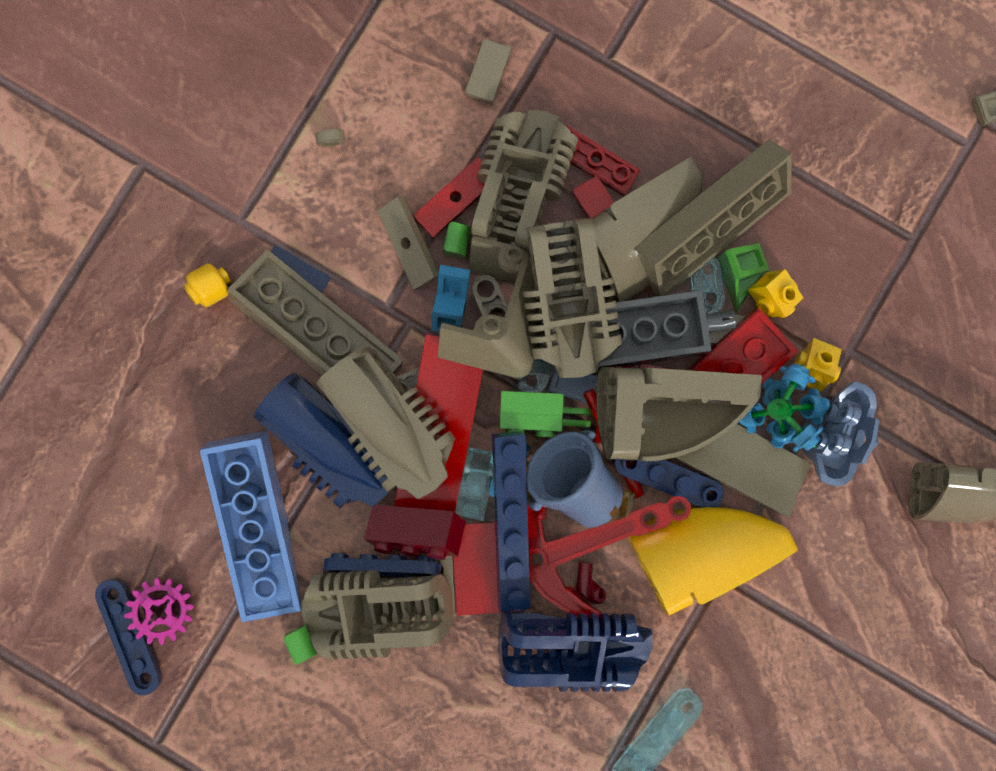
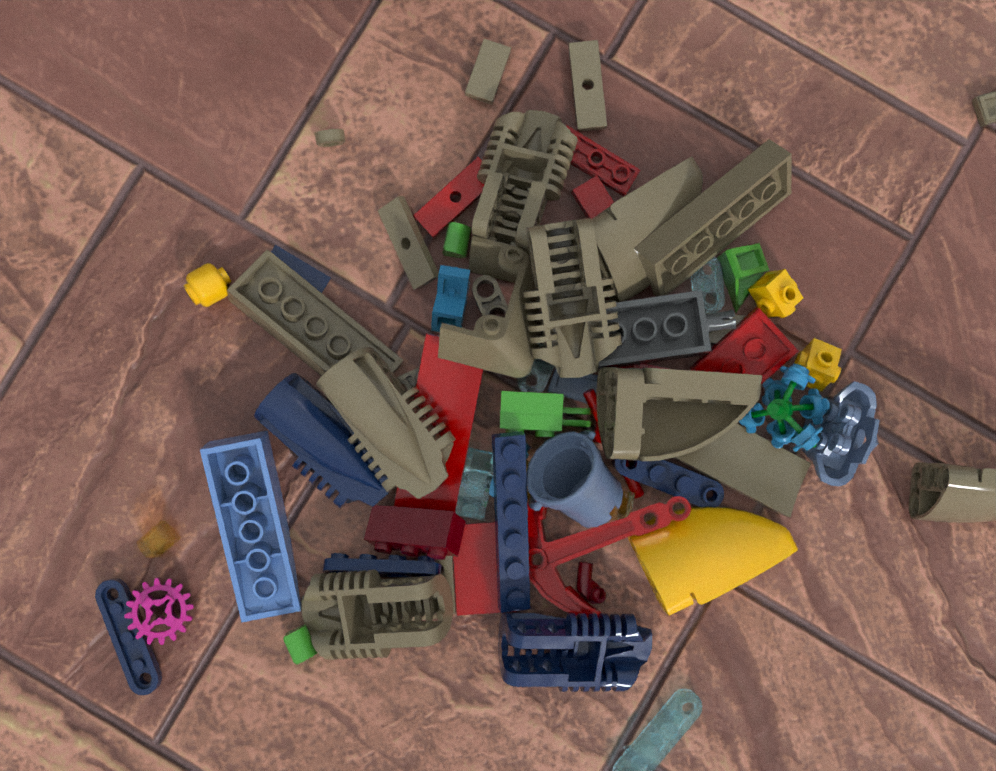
(158, 540): none -> clear yellow brick
(586, 70): none -> dark tan tile

